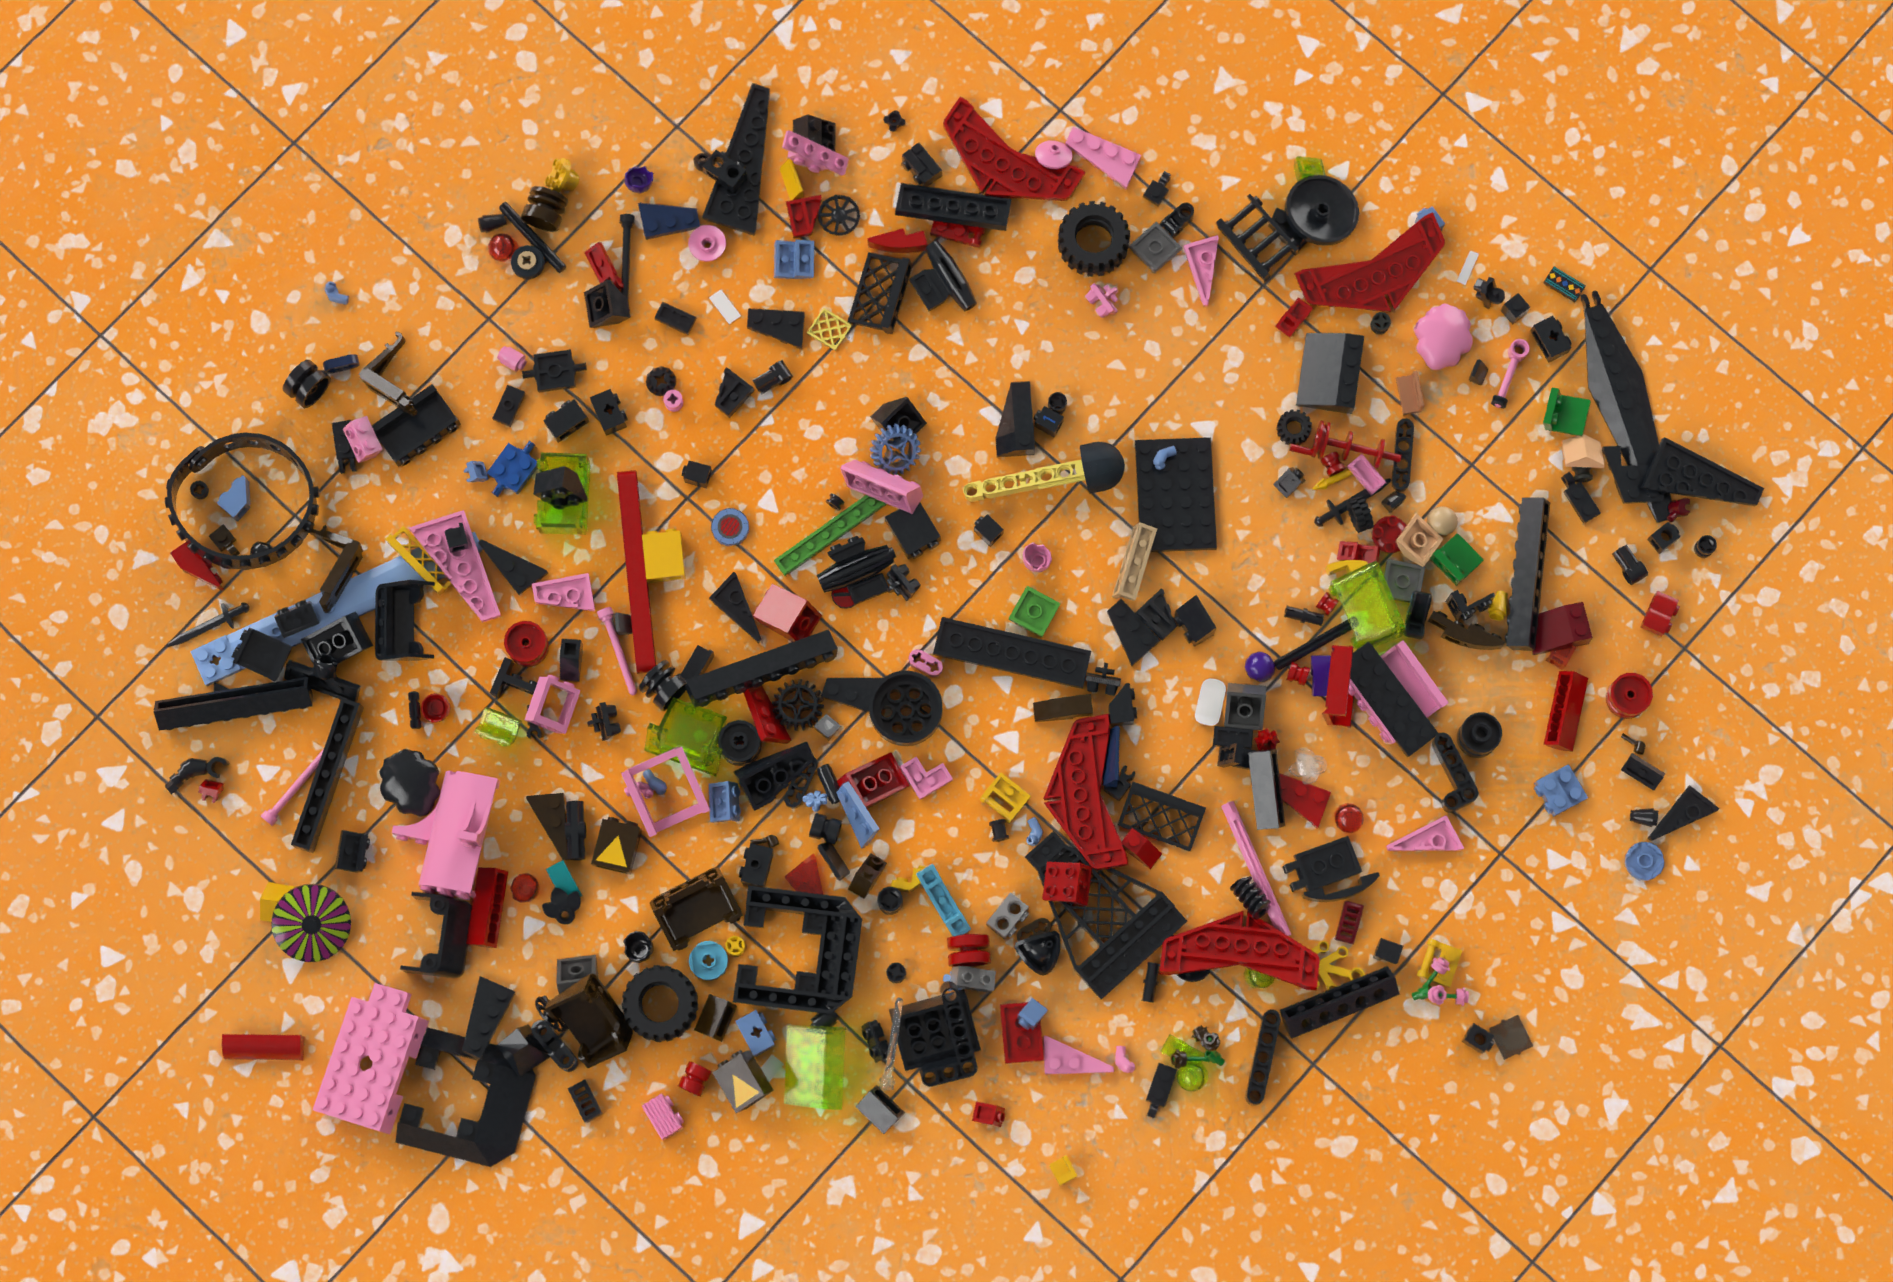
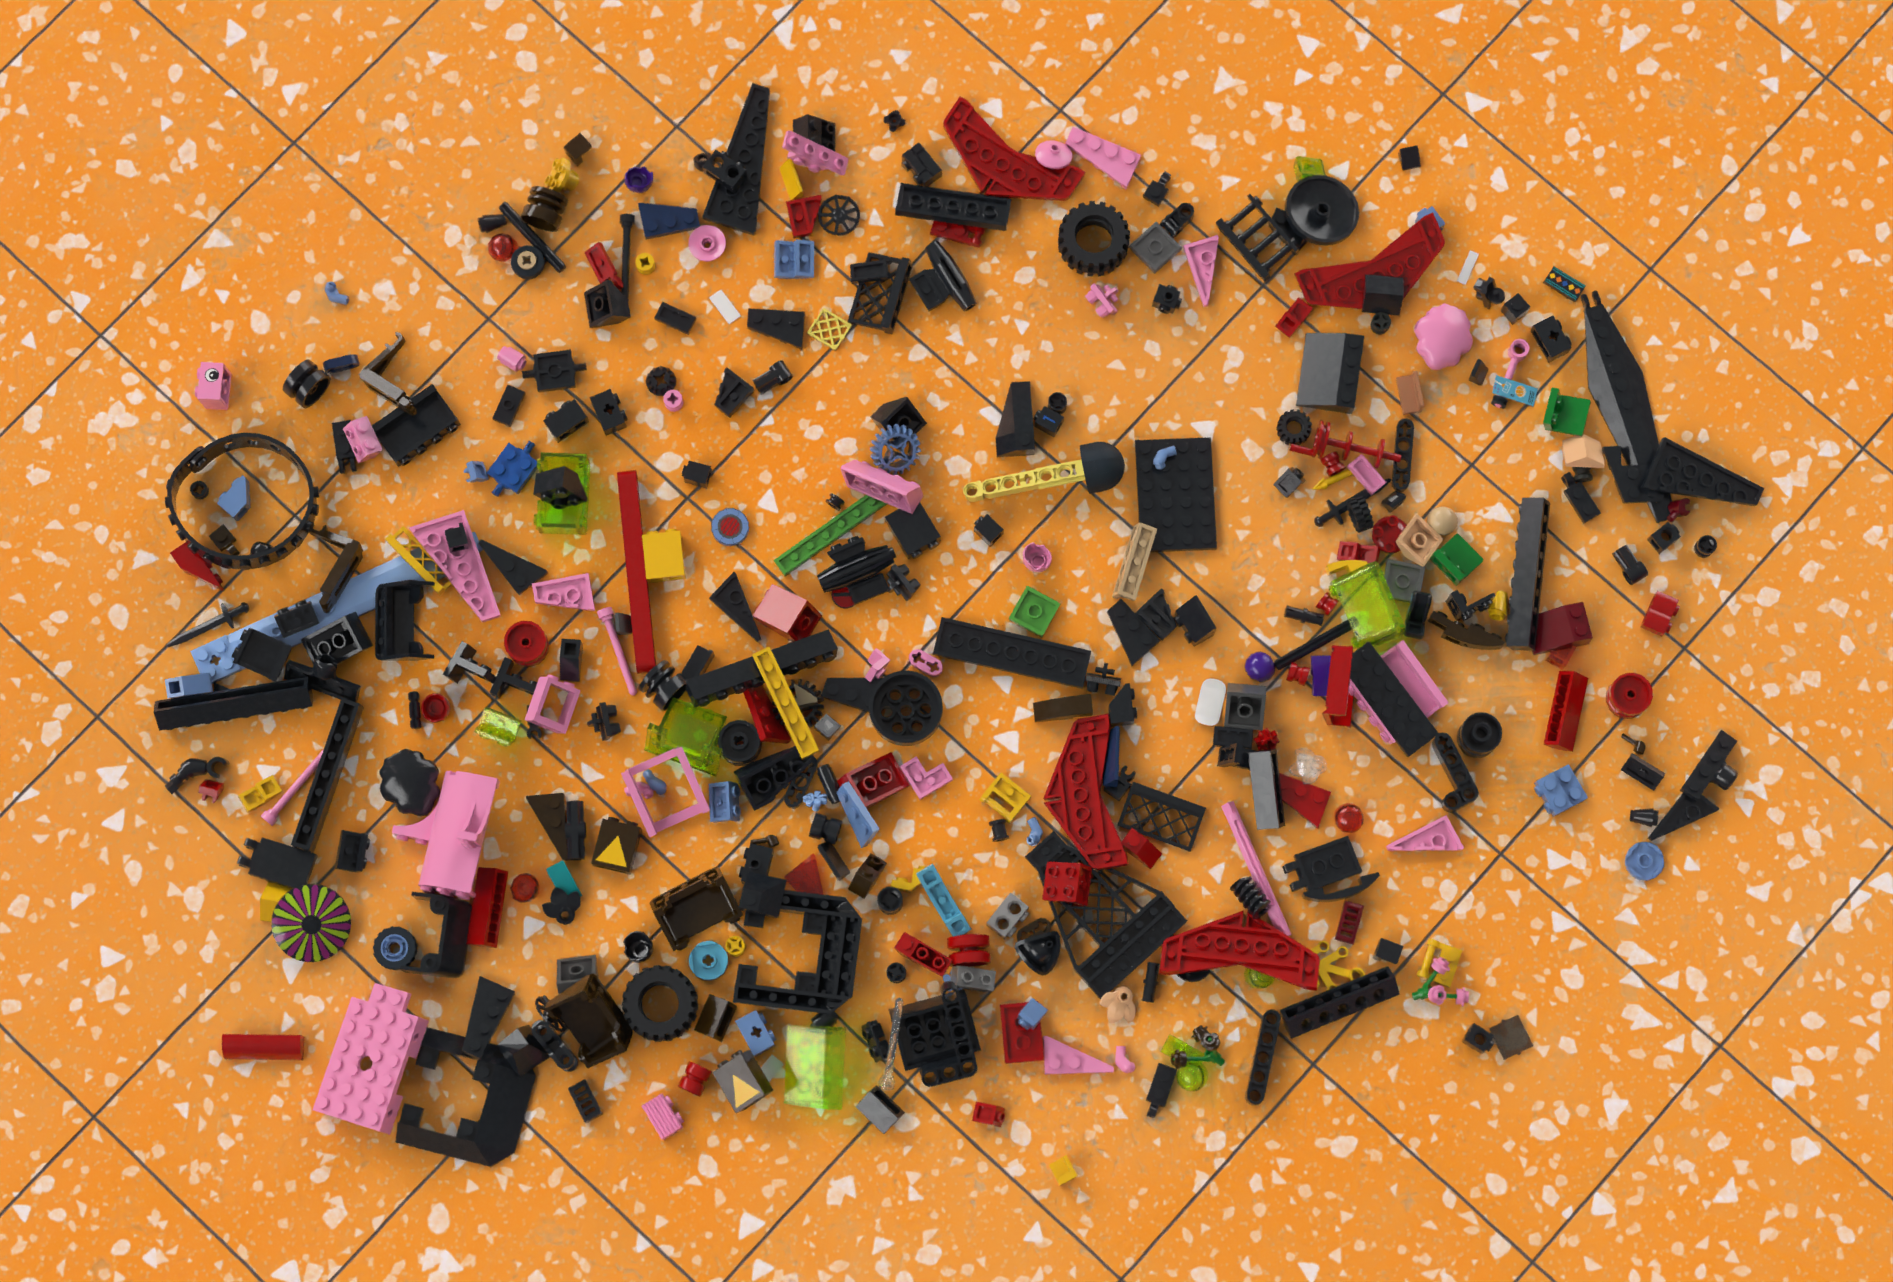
(188, 685): none -> medium blue slope
(213, 385): none -> bright pink brick
(260, 794): none -> yellow slope
(278, 862): none -> black tile
(383, 943): none -> black wheel
(463, 661): none -> black bracket
(576, 148): none -> dark brown panel
(645, 268): none -> yellow wheel
(762, 895): none -> black slope
(785, 703): none -> yellow plate
(804, 698): none -> dark tan slope
(869, 271): none -> black tile
(879, 663): none -> bright pink bracket
(899, 242): red slope -> none
(922, 954): none -> red slope
(1117, 1007): none -> light nougat plate
(1167, 299): none -> black brick
(1382, 294): none -> black slope
(1409, 157): none -> black slope
(1514, 390): none -> medium azure sticker
(1712, 768): none -> black plate

